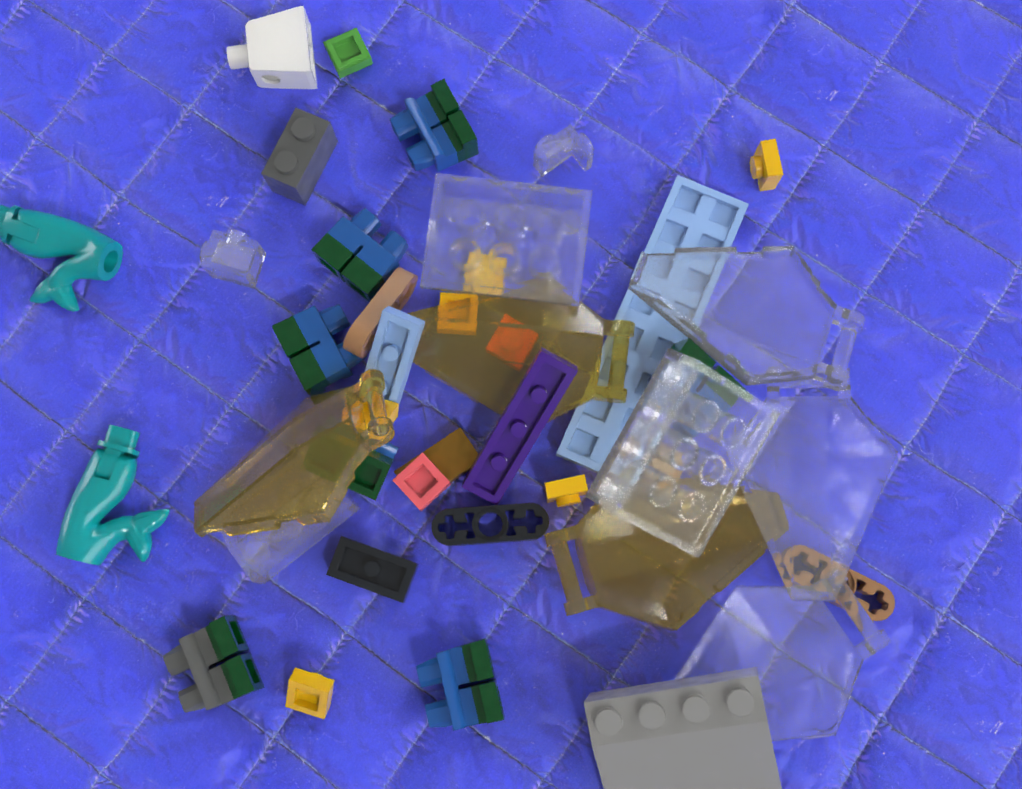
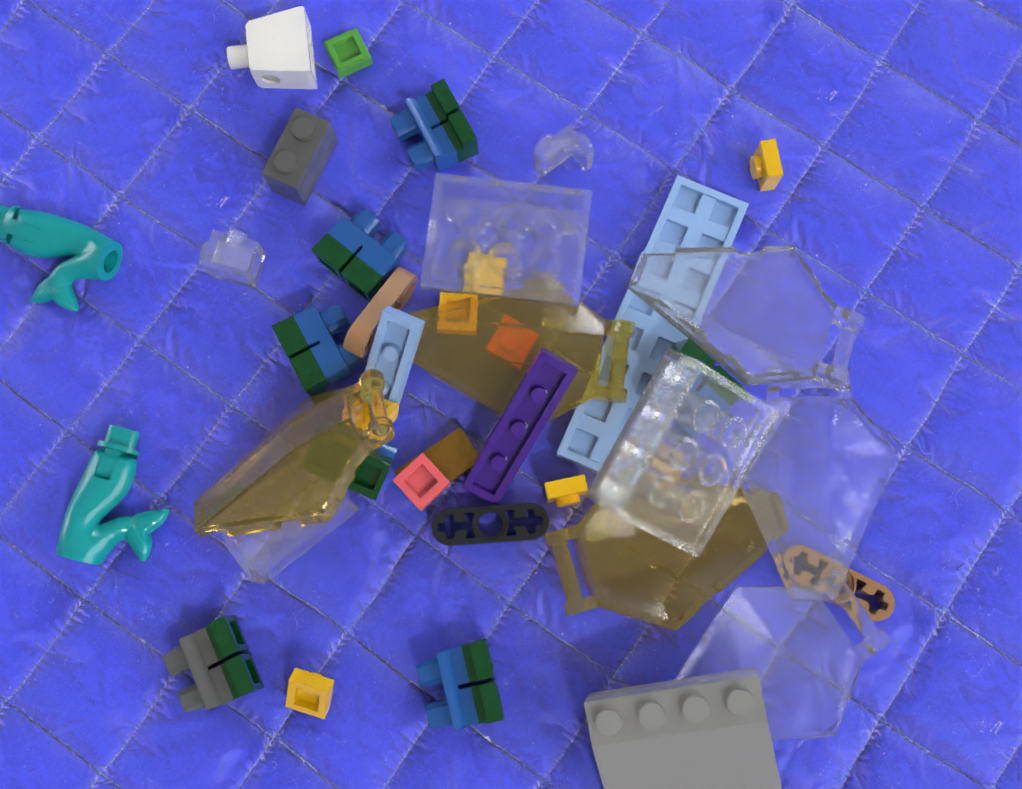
(372, 569): black plate -> none

